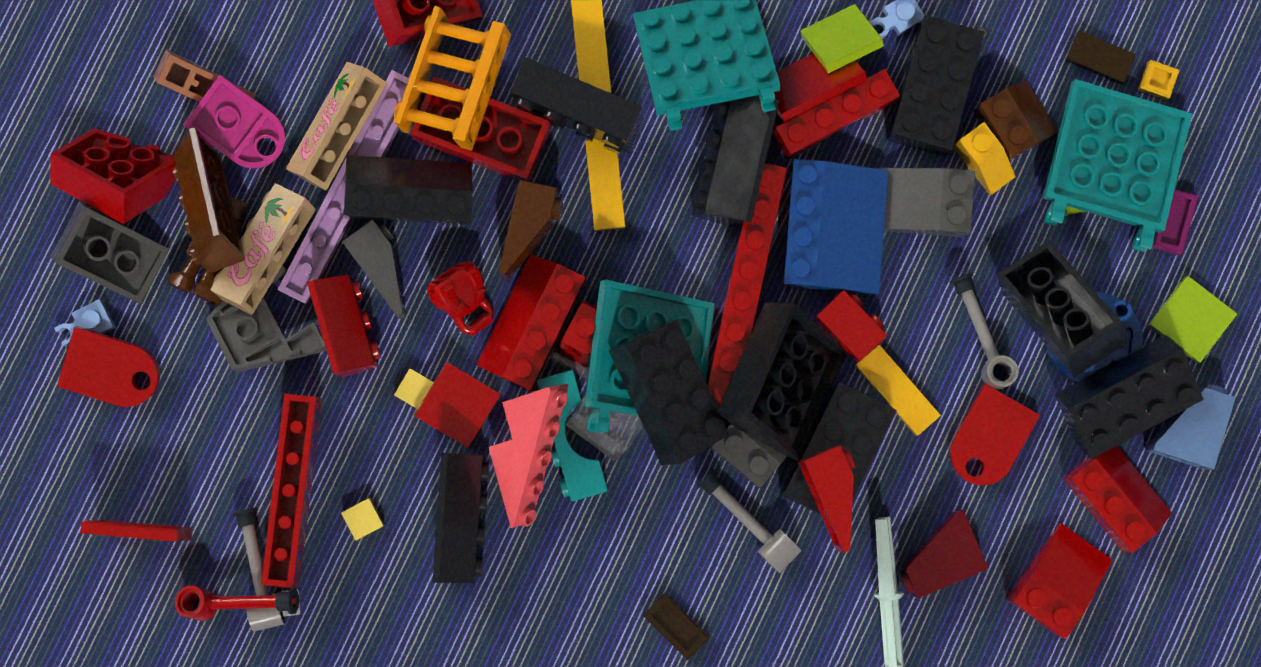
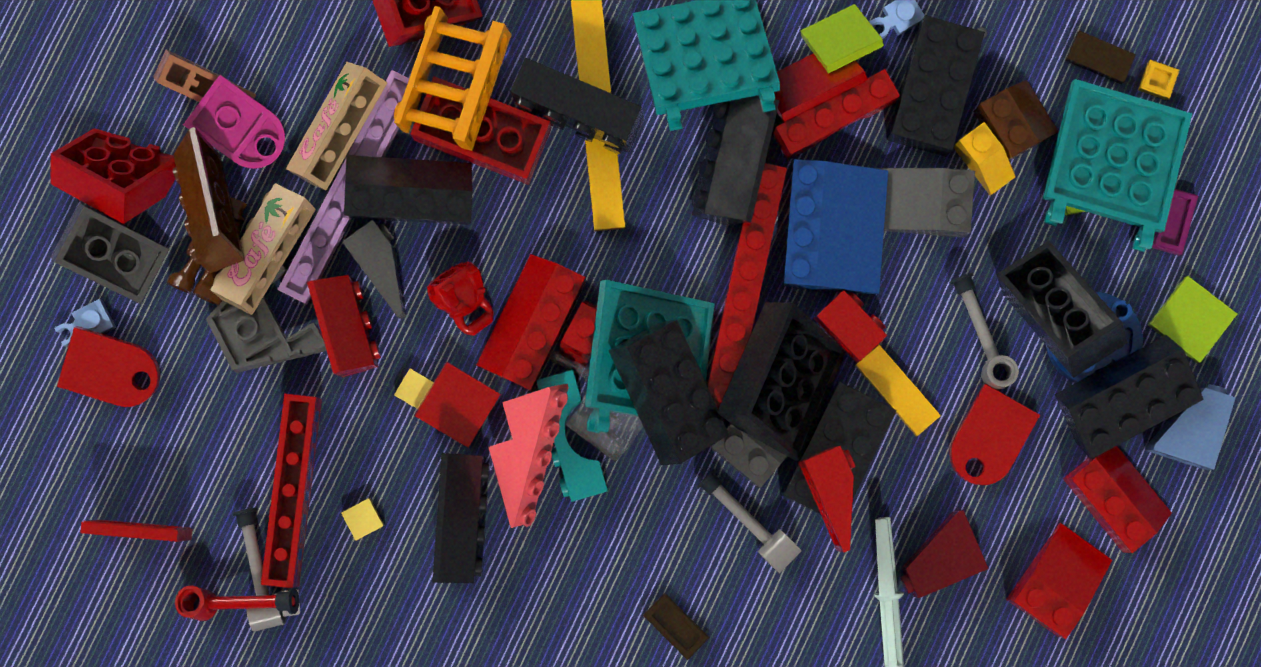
(531, 220): reddish brown slope -> none

